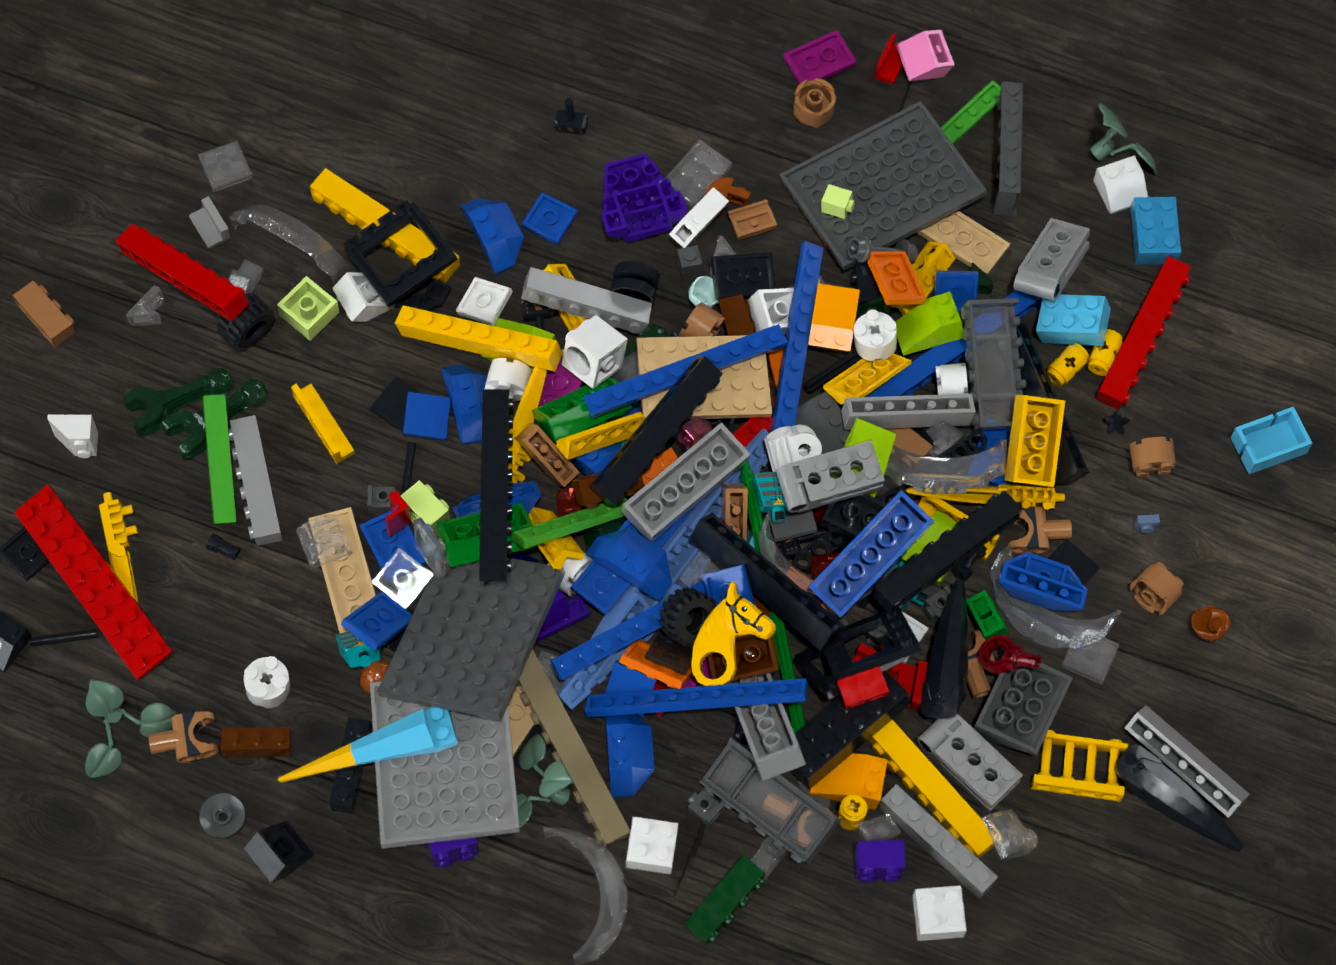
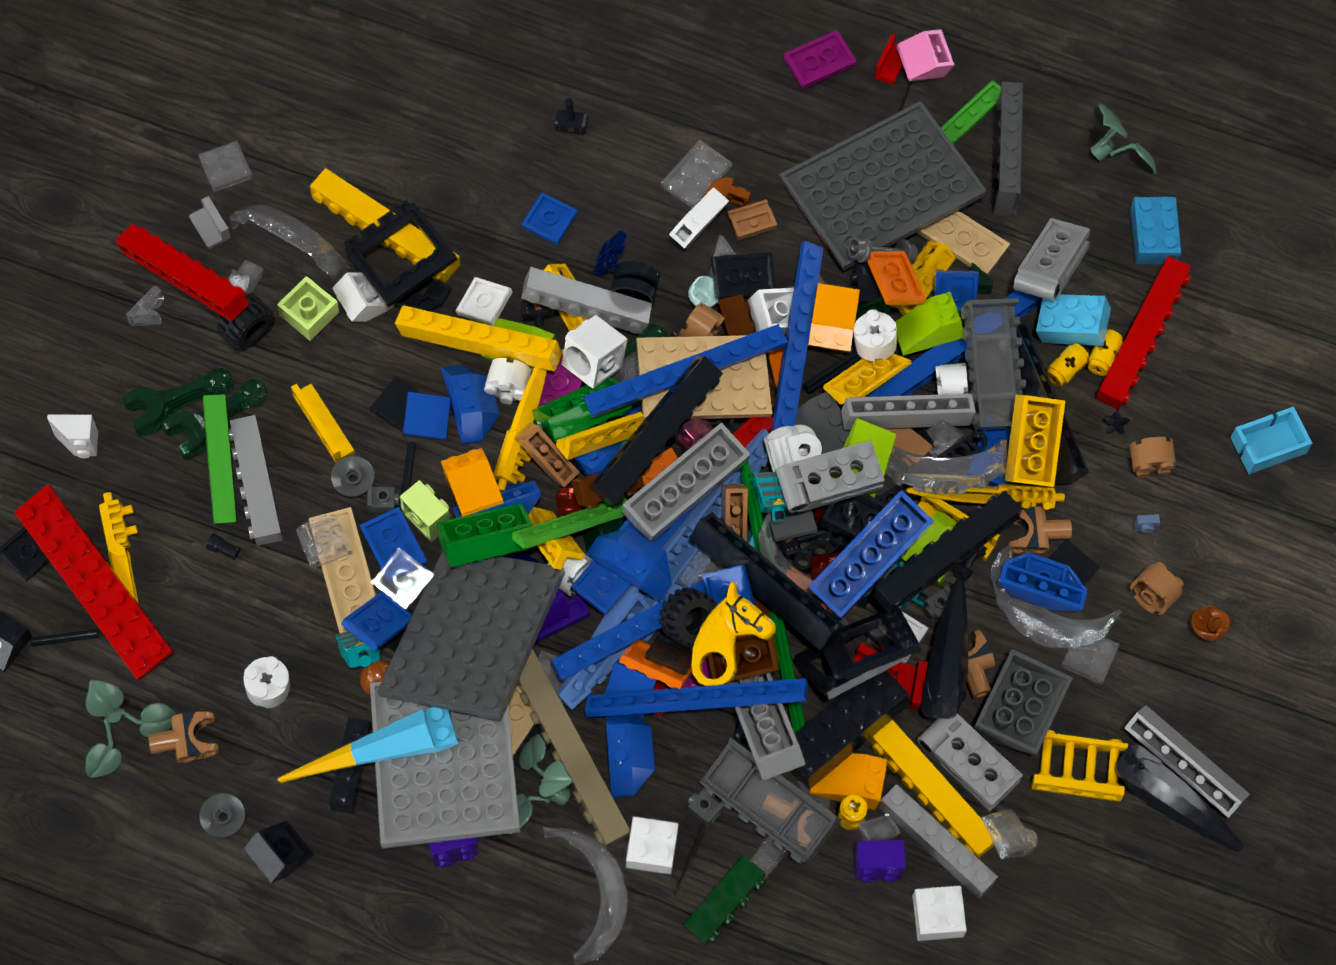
(44, 313): medium nougat brick -> none
(256, 742): reddish brown brick -> none
(352, 467): none -> dark grey dish
(400, 514): red panel -> none
(429, 546): clear plate -> none
(471, 482): none -> light orange slope
(494, 231): blue wedge -> none
(494, 486): black brick -> none
(607, 256): none -> clear blue plate
(639, 199): dark purple wedge -> none
(689, 262): dark grey brick -> none
(814, 102): medium nougat brick -> none
(837, 201): yellowish green brick -> none
(863, 687): red panel -> none
(987, 615): green brick -> none
(1013, 655): dark red pin -> none
(1120, 183): white slope -> none

